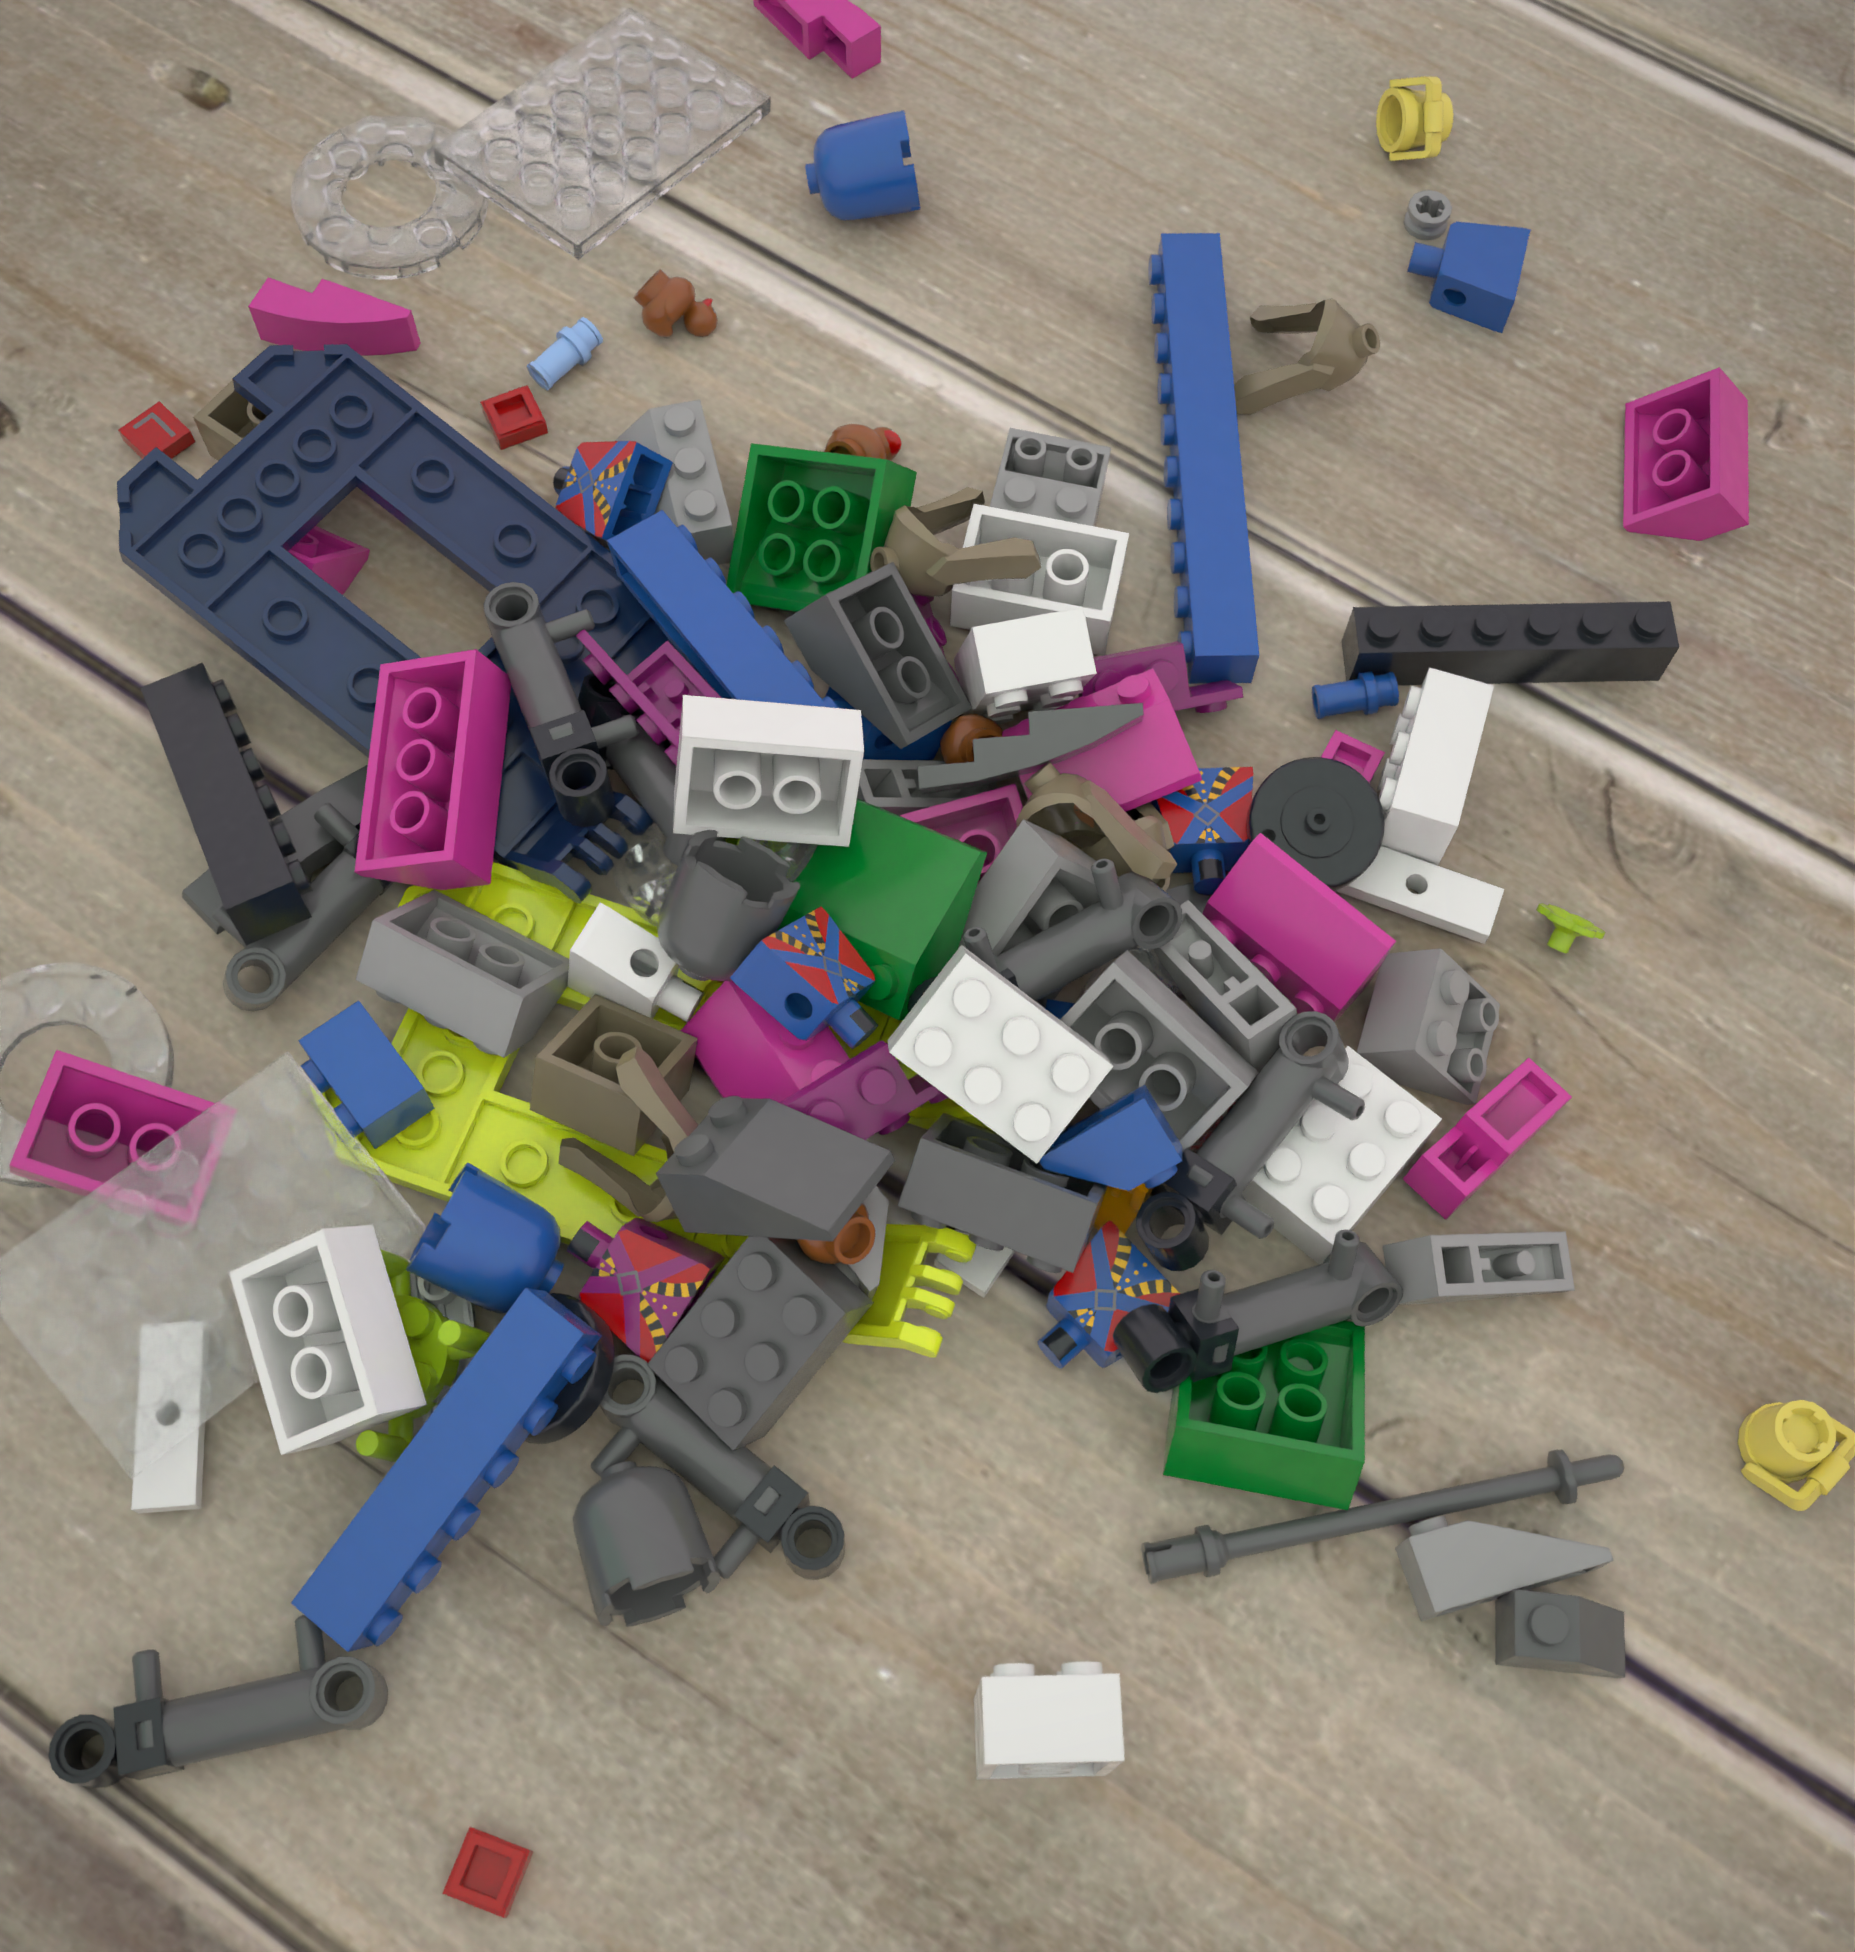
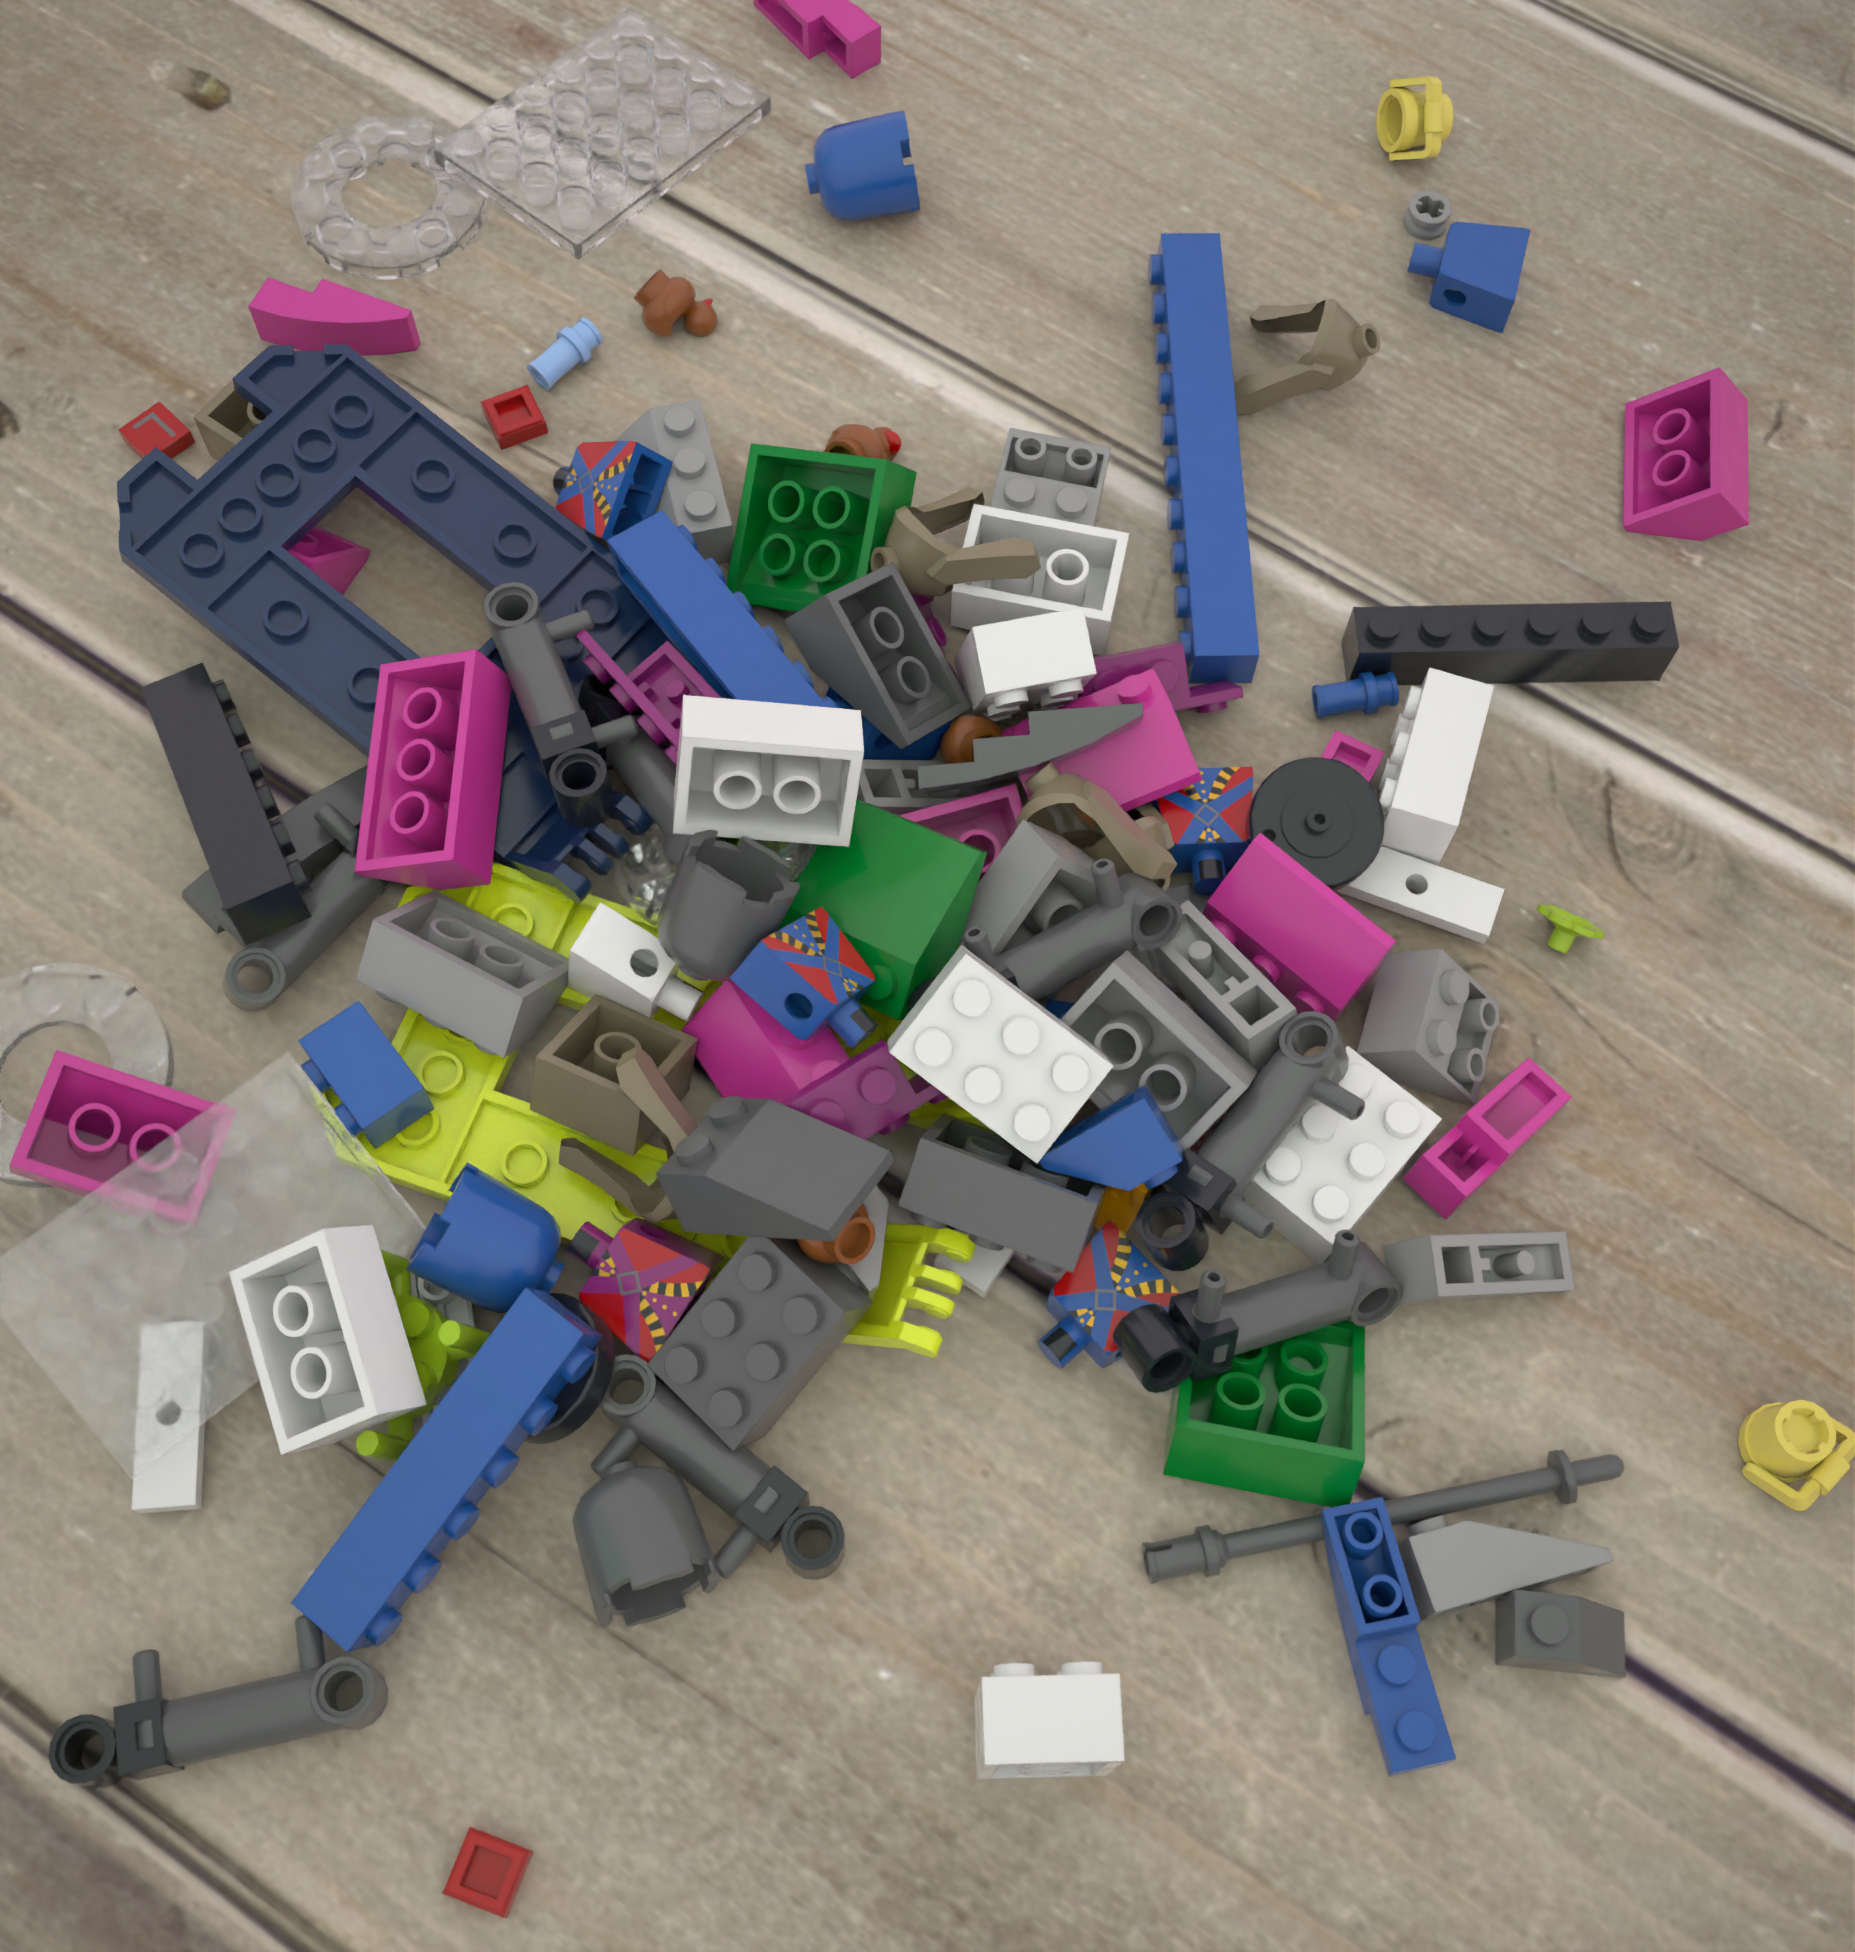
(1383, 1637): none -> blue slope

